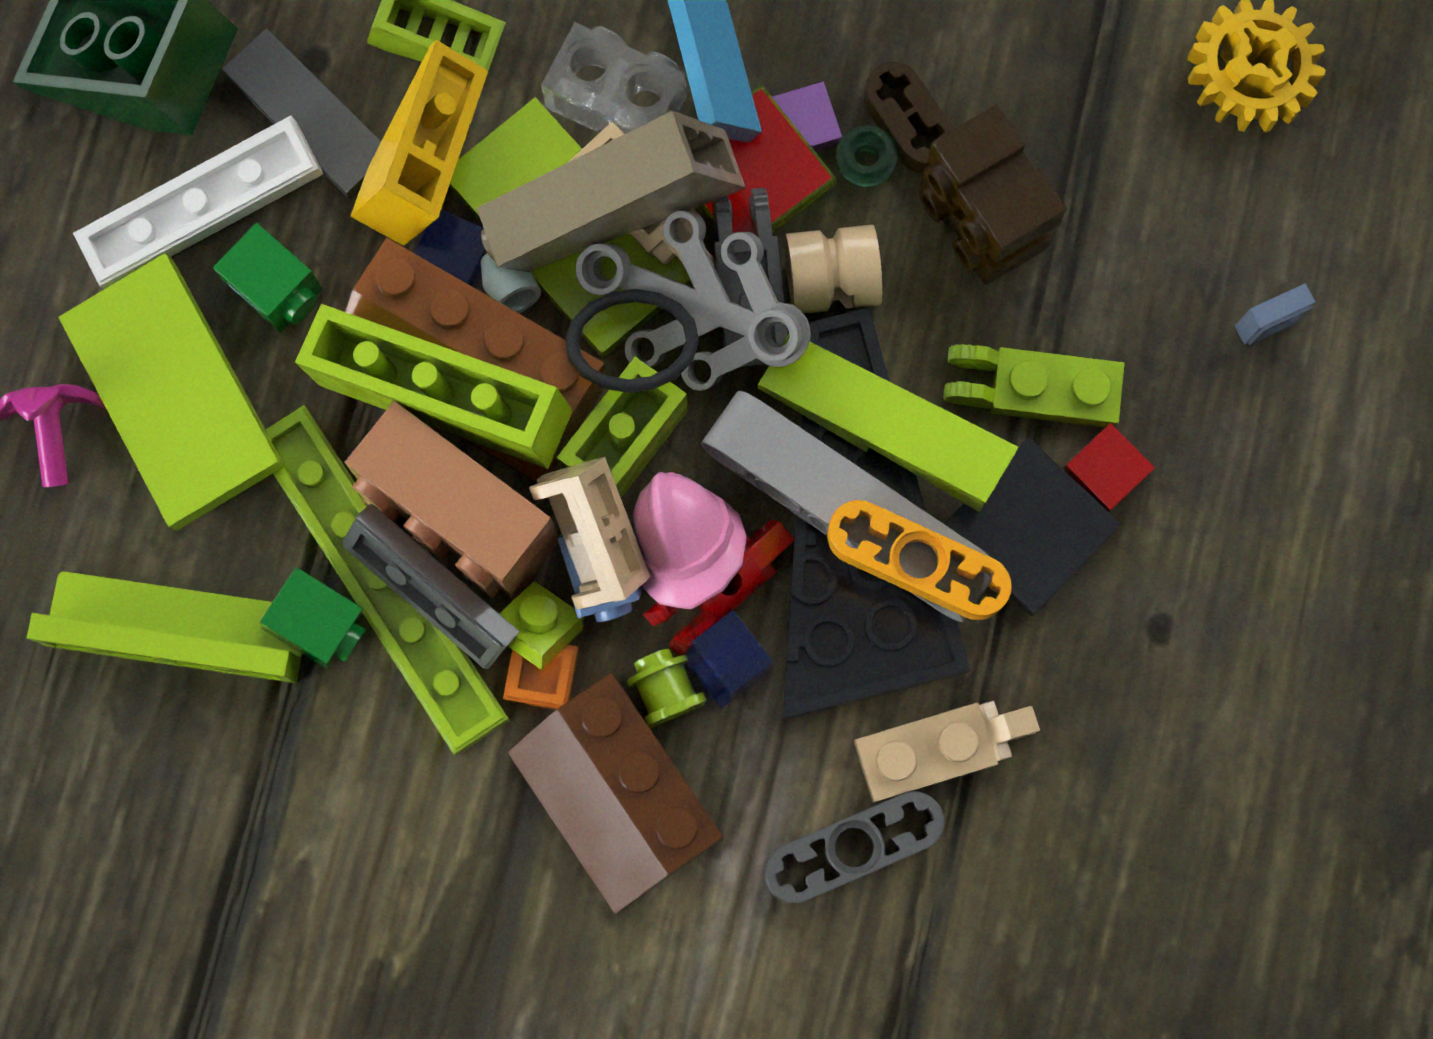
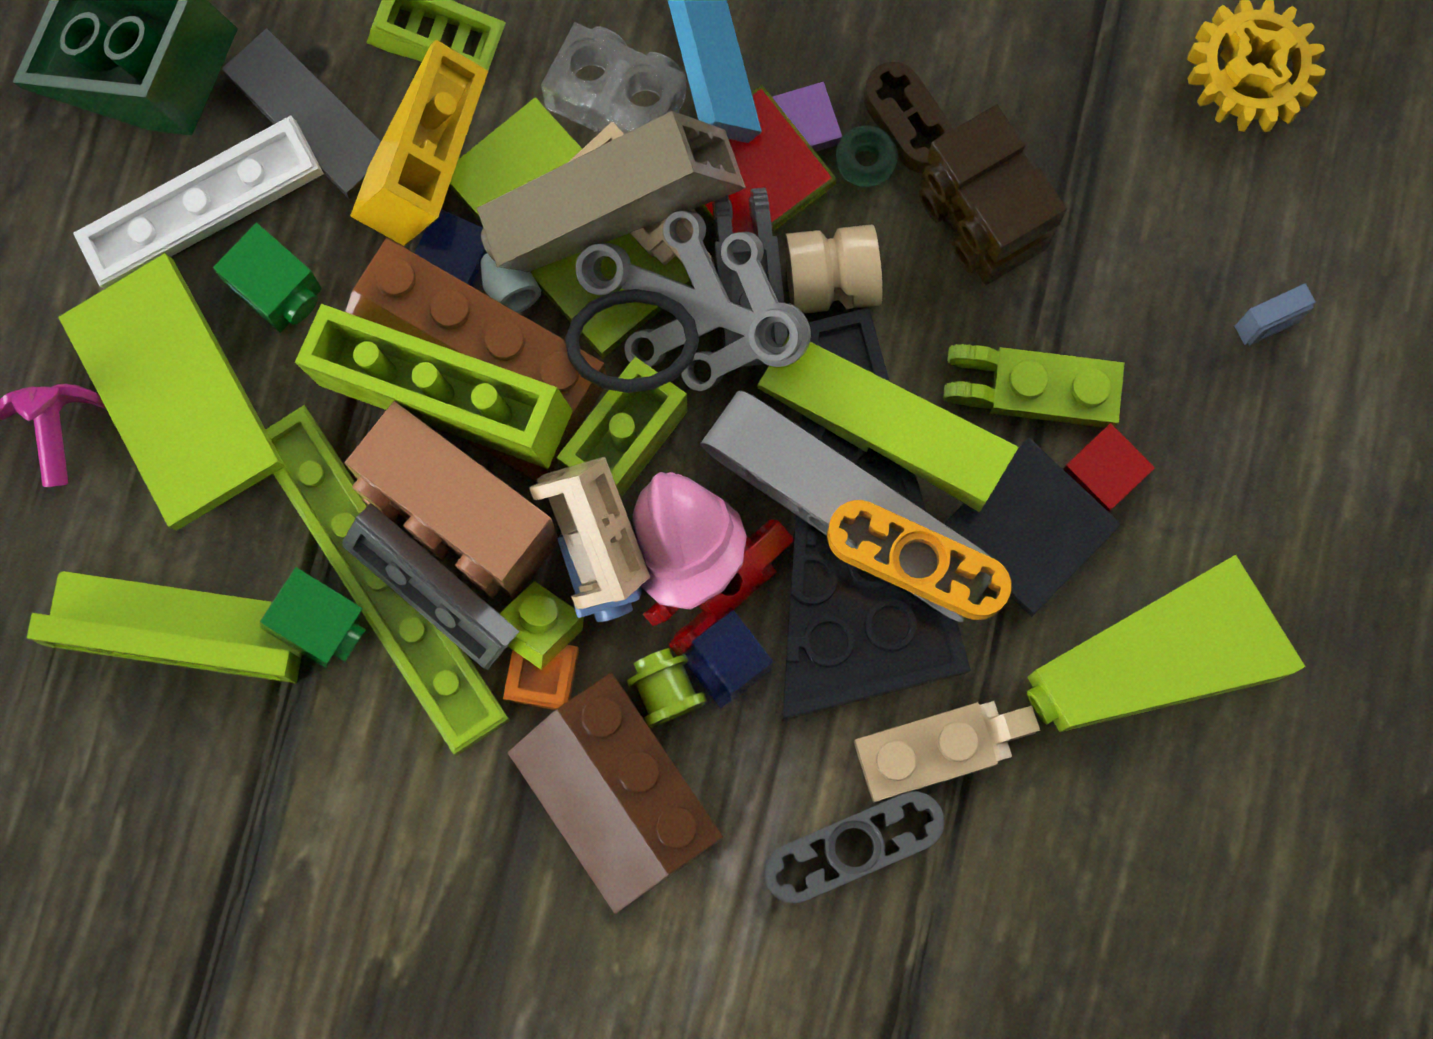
(1177, 650): none -> lime slope

